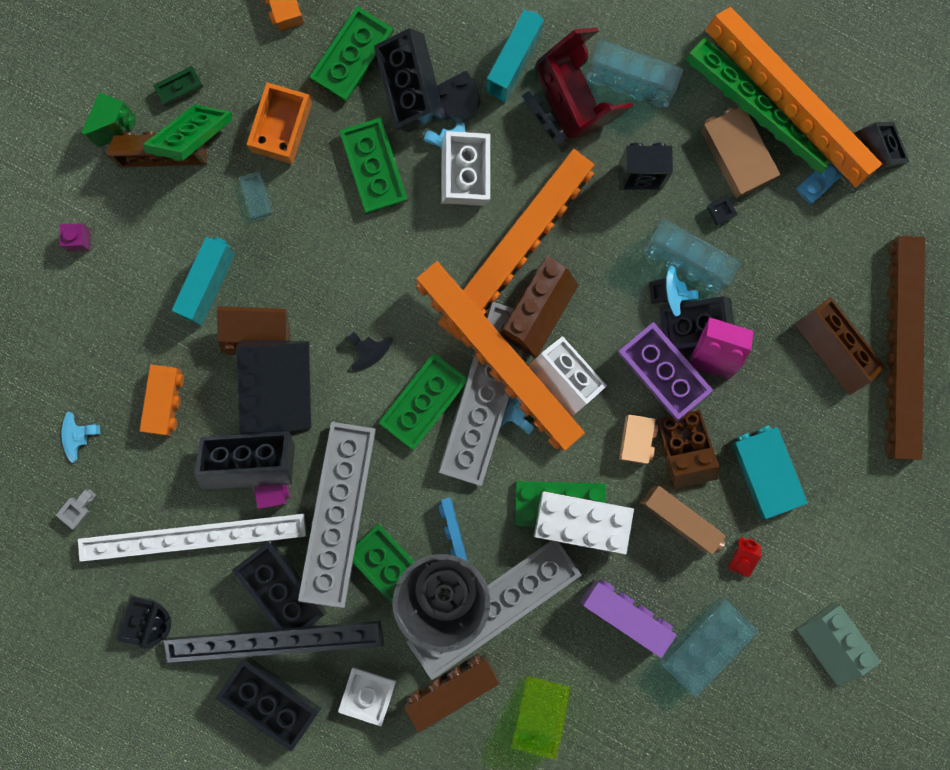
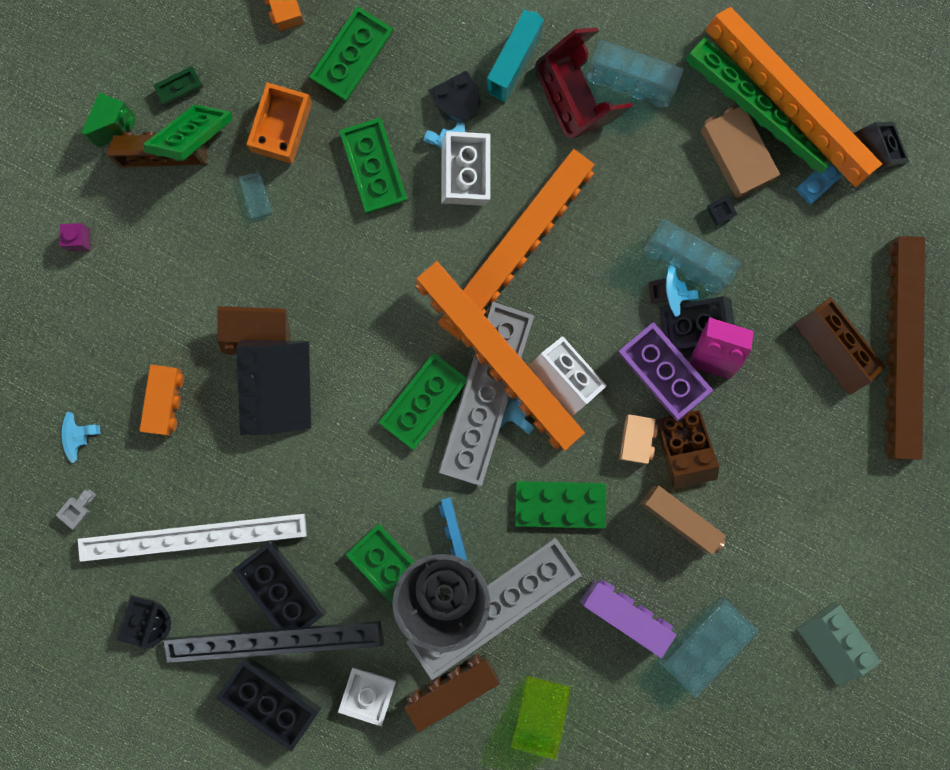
(204, 280): teal brick -> none
(245, 460): black brick -> none
(271, 495): magenta brick -> none
(337, 515): light grey plate -> none
(369, 350): black piece -> none
(409, 80): black brick -> none
(539, 307): reddish brown slope -> none
(546, 120): black wing -> none
(583, 522): white brick -> none
(645, 167): black brick -> none
(745, 557): red bracket -> none
(768, 472): teal brick -> none

